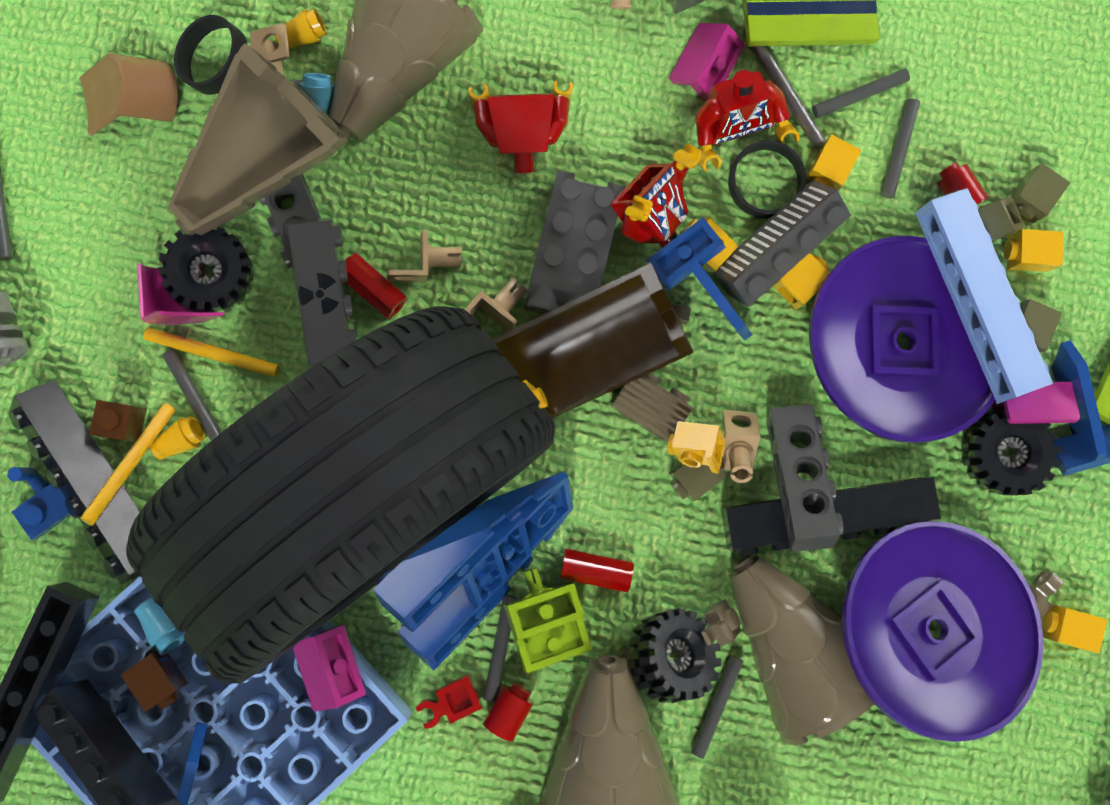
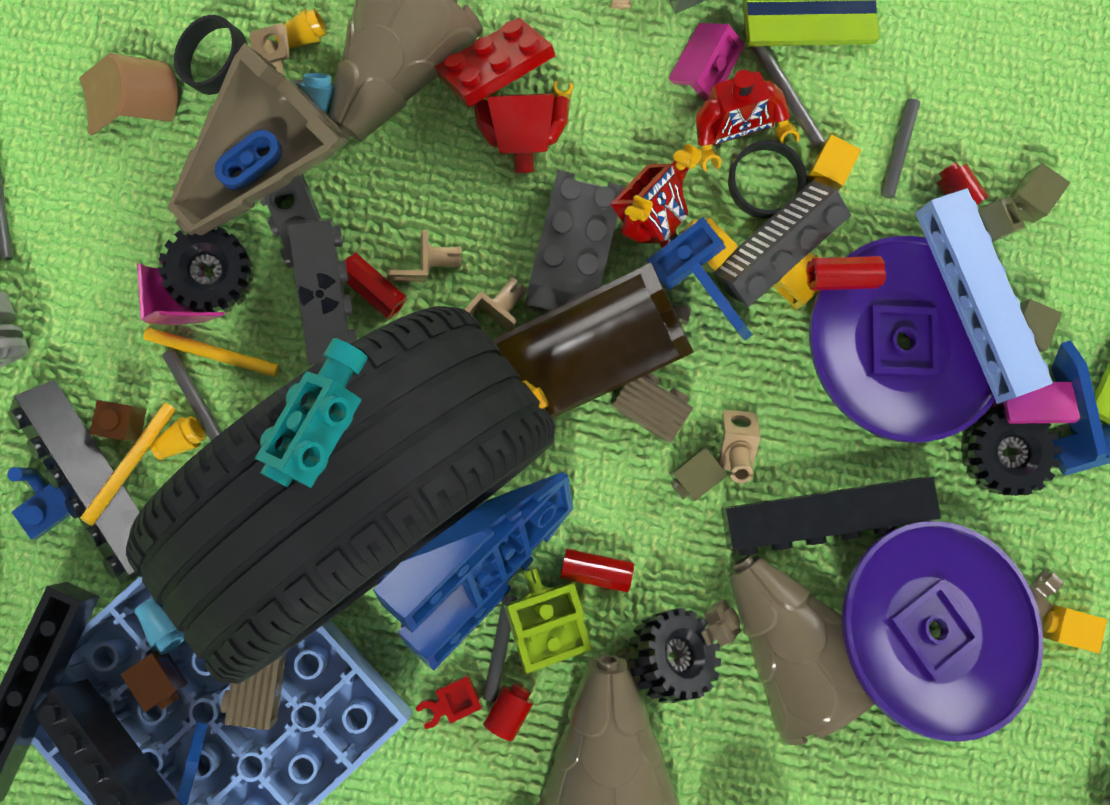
(247, 157): none -> blue plate
(256, 699): none -> dark tan brick
(316, 427): none -> teal brick
(329, 669): dark pink panel -> none
(494, 61): none -> red plate
(698, 445): yellow brick -> none
(717, 706): dark grey bar -> none
(803, 528): dark grey brick -> none
(846, 273): none -> red axle
(861, 93): dark grey bar -> none
(1034, 250): yellow brick -> none

